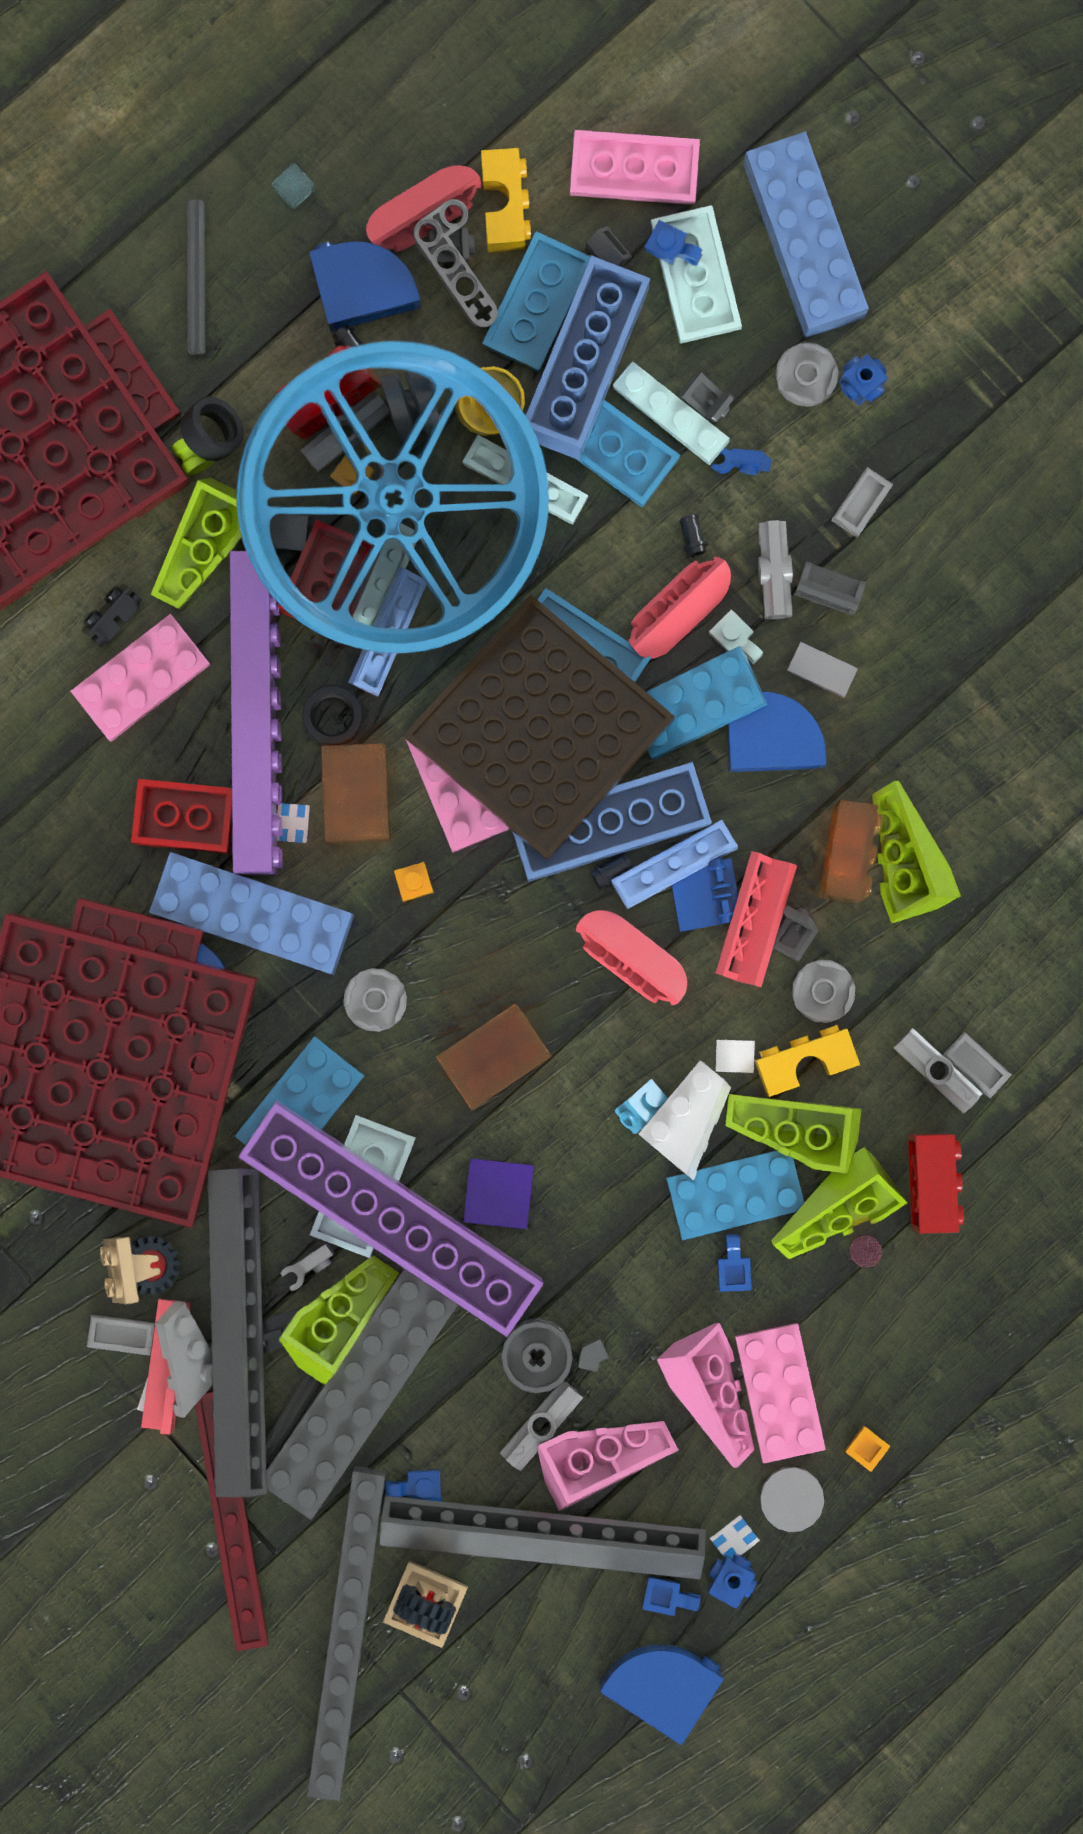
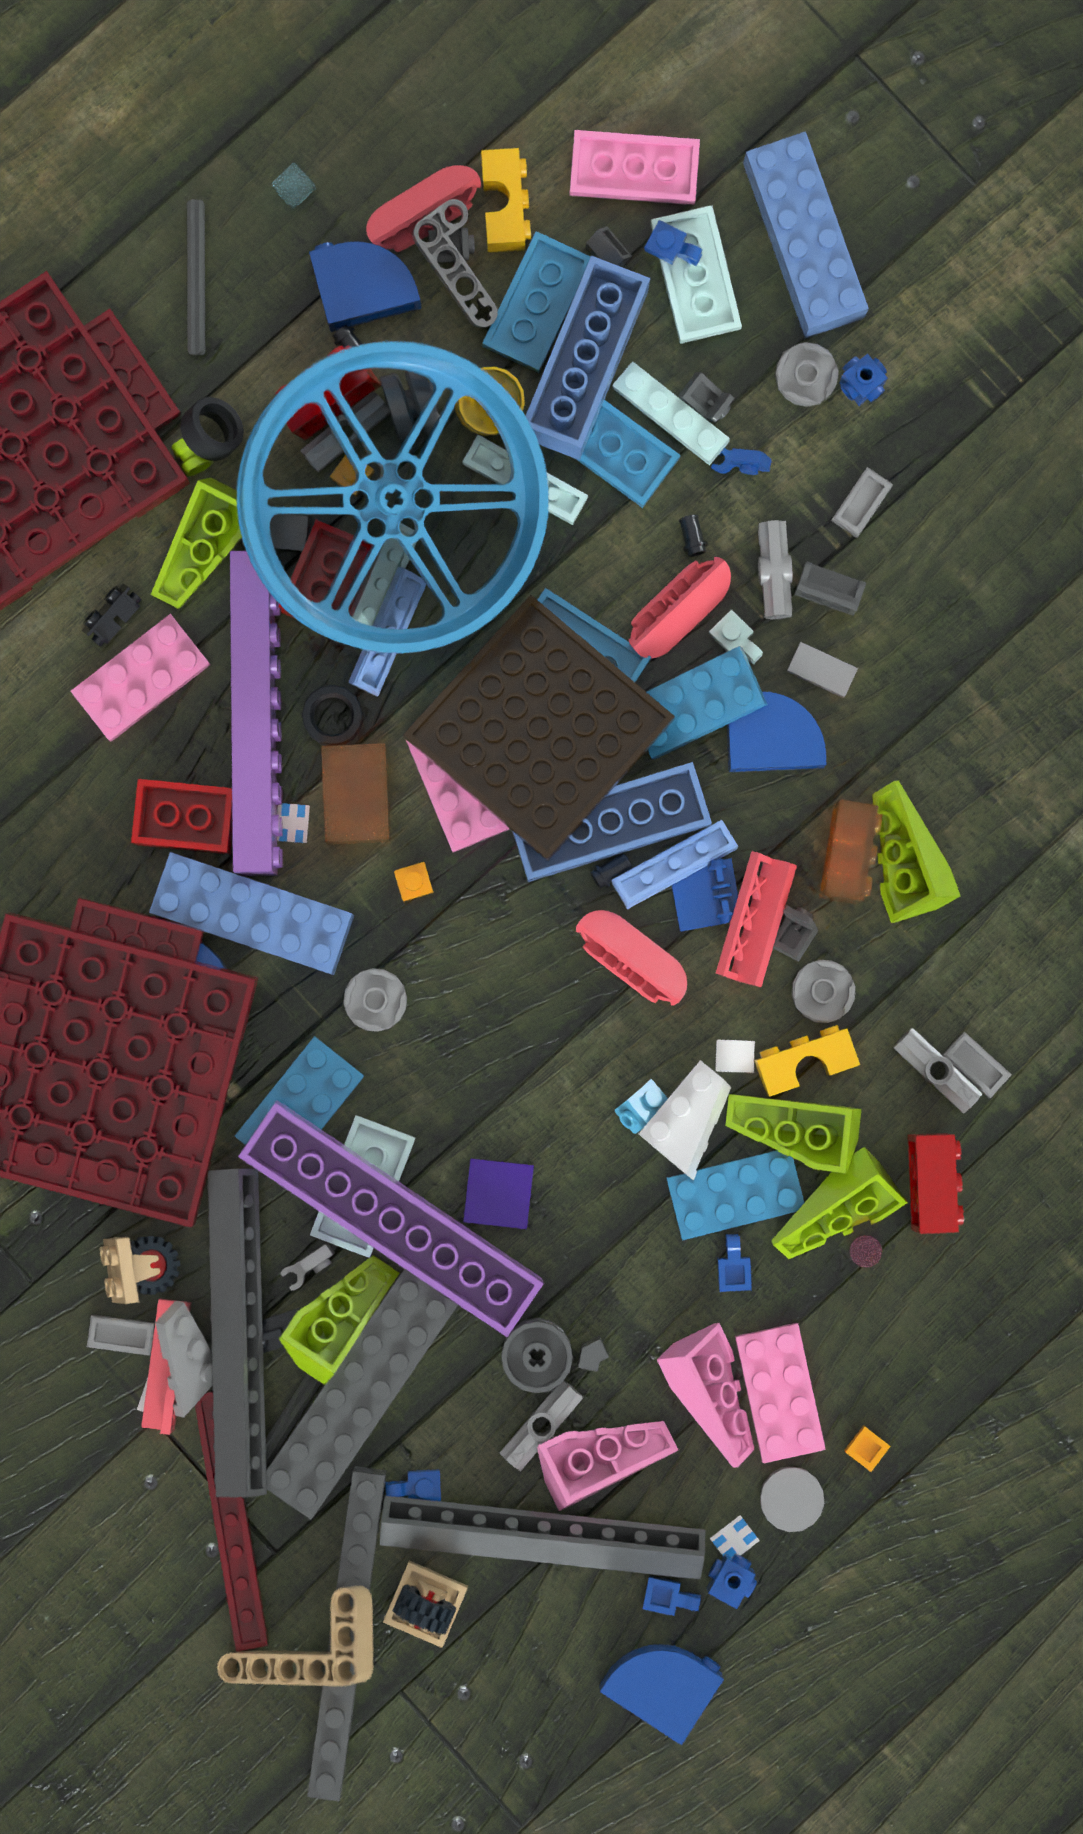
(309, 1662): none -> tan beam
(493, 1056): clear orange brick -> none

